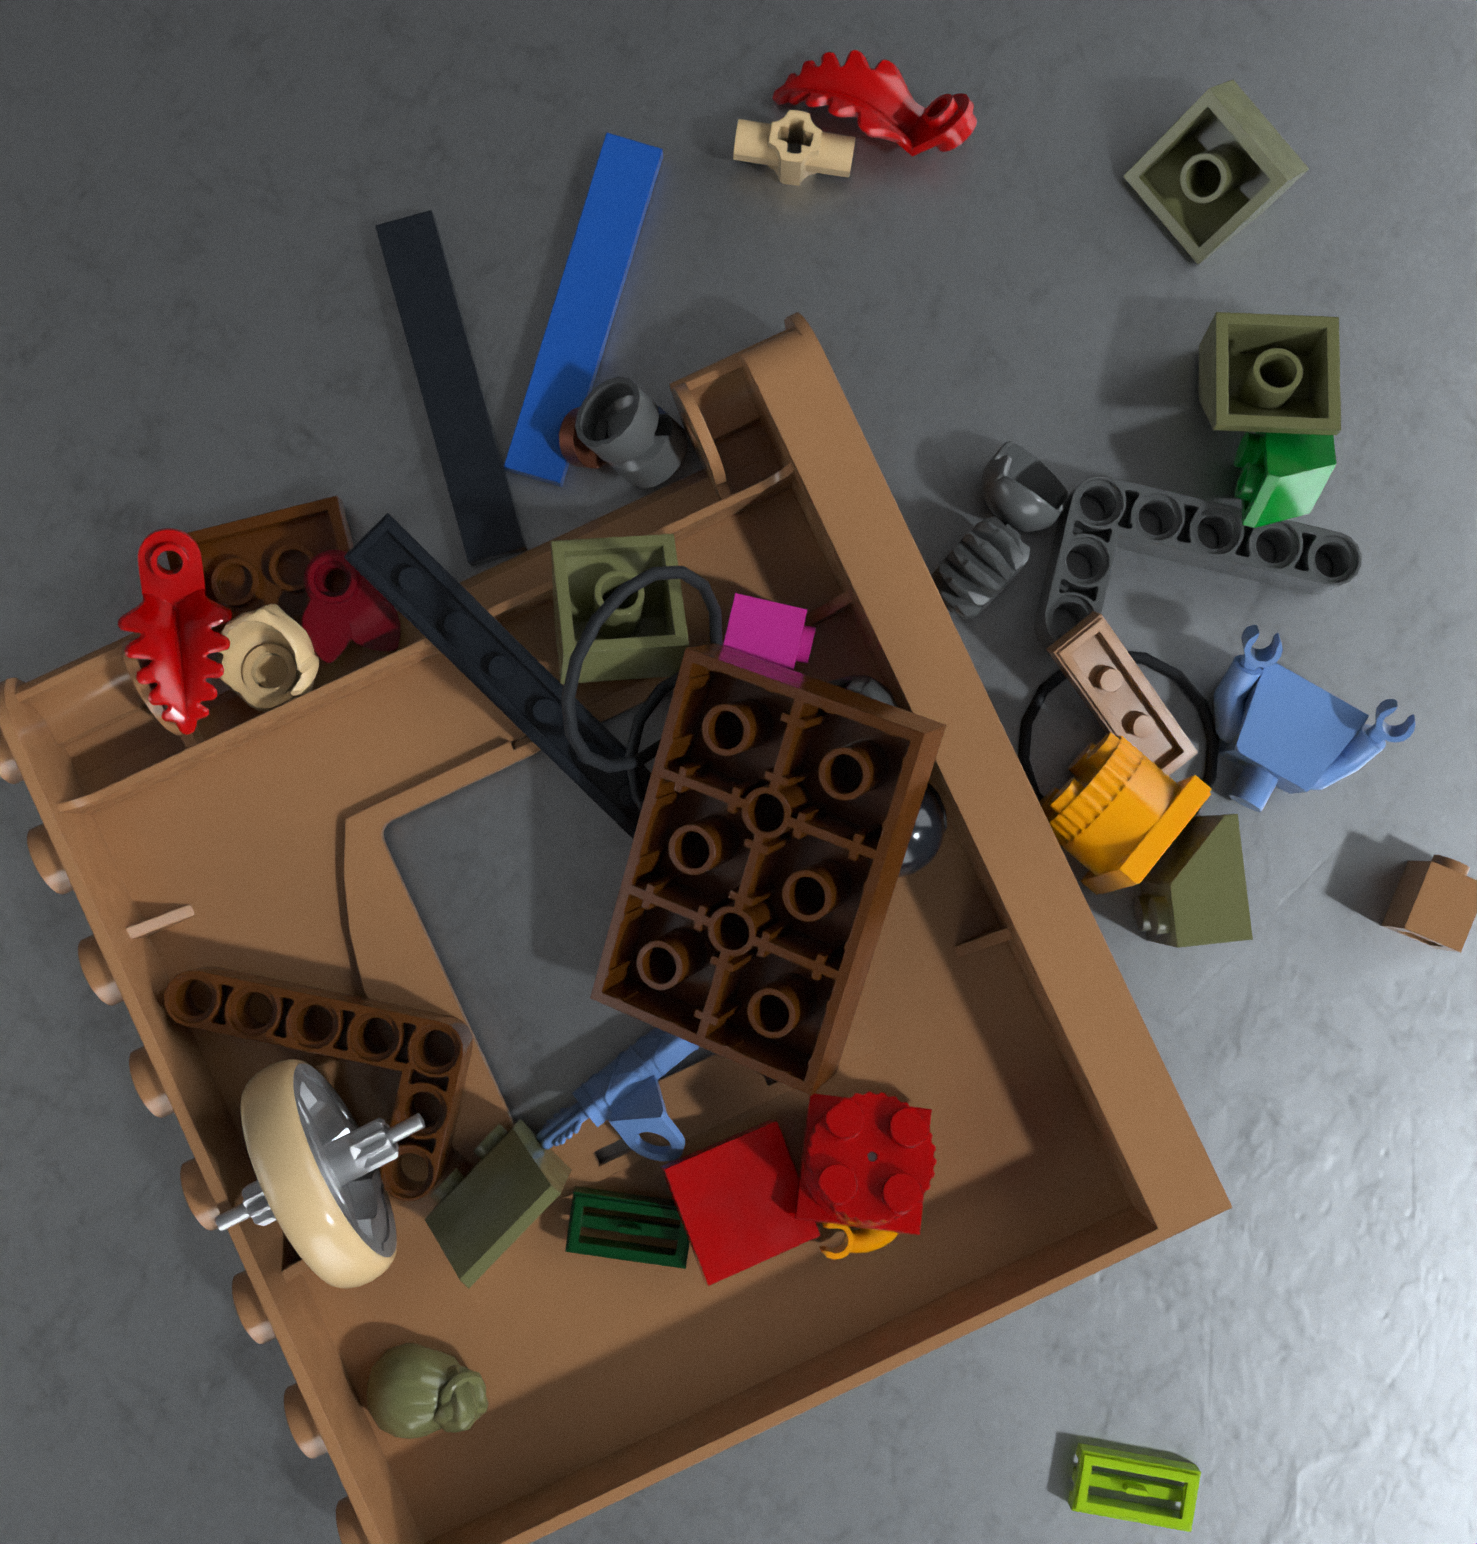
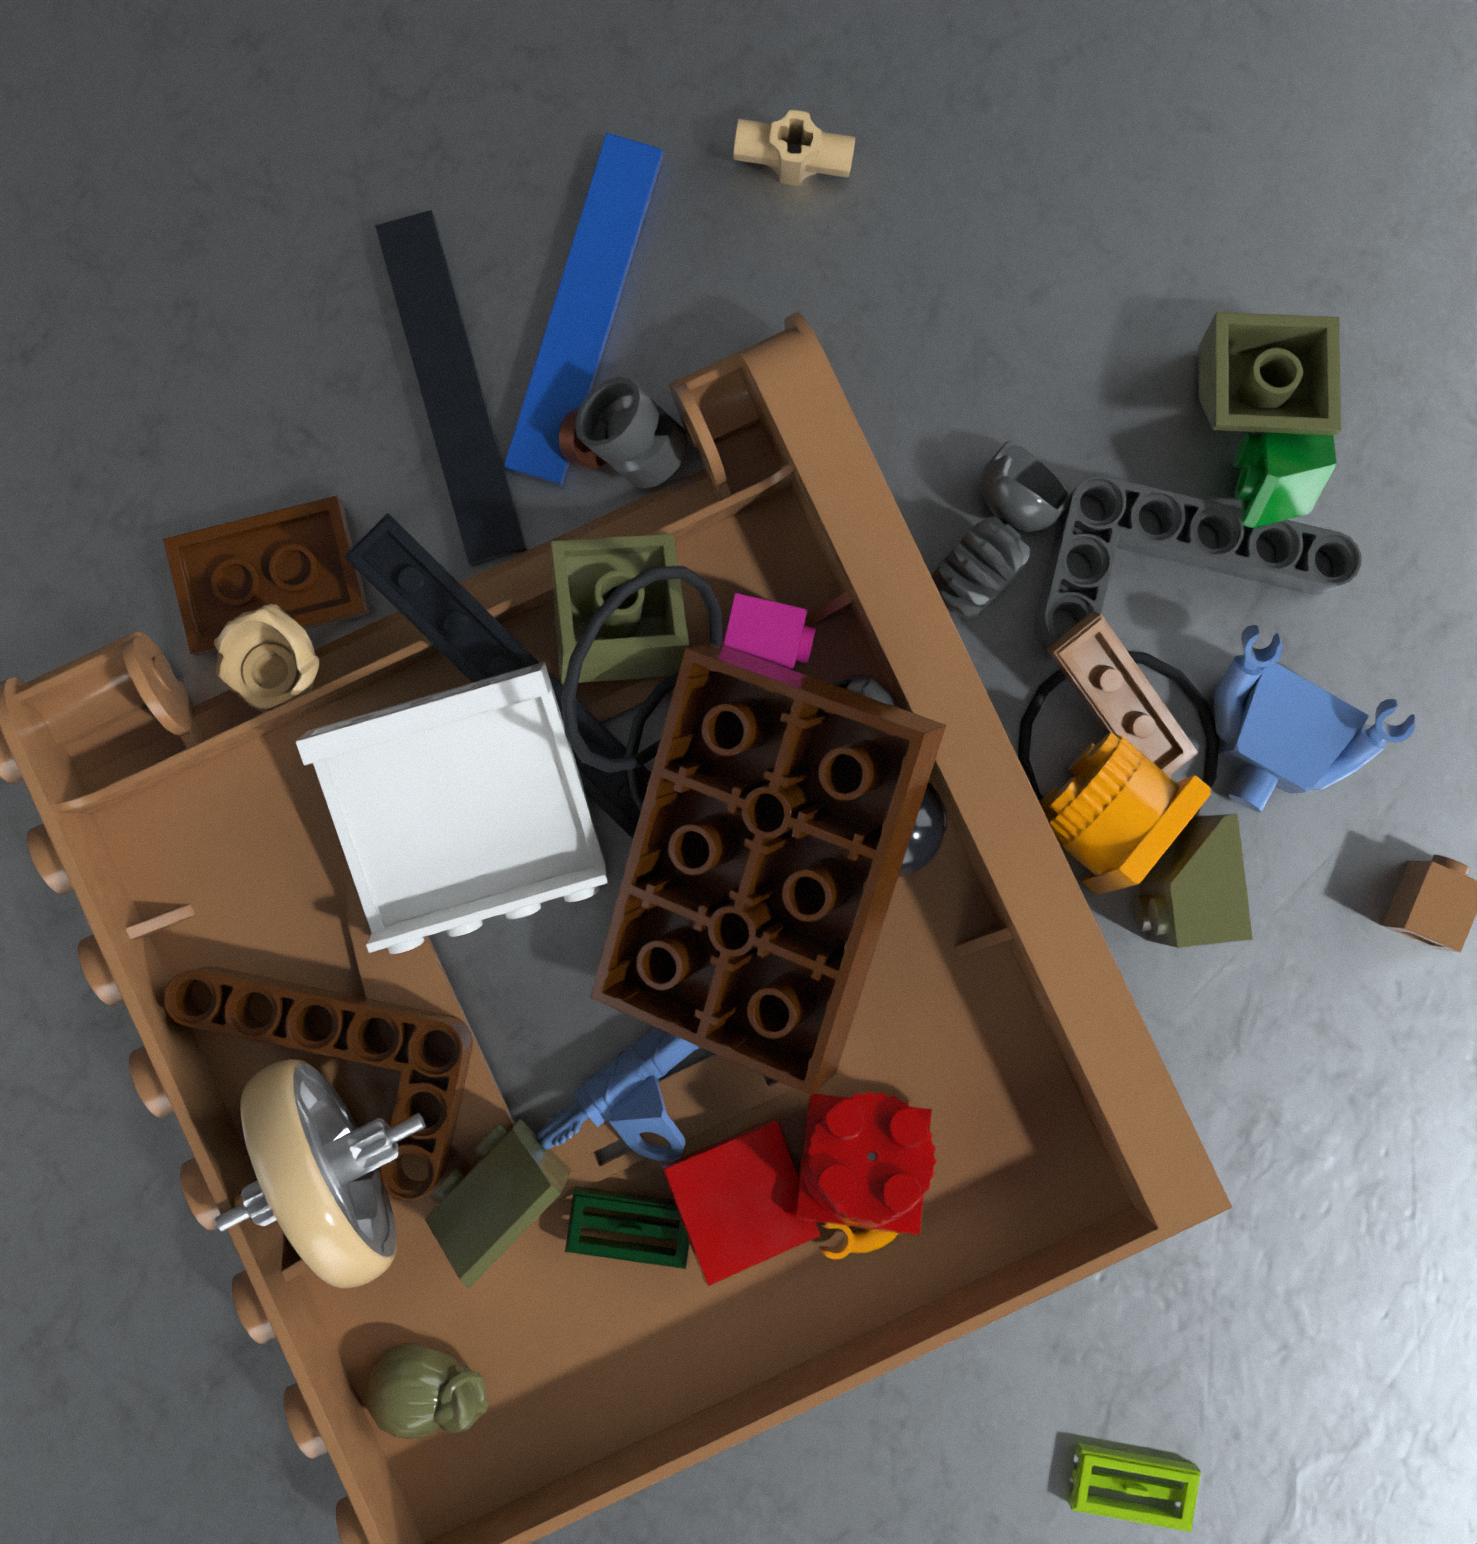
(176, 629): red plant -> none
(352, 613): dark red plate -> none
(458, 808): none -> white panel
(880, 103): red plant -> none
(1215, 170): olive slope -> none

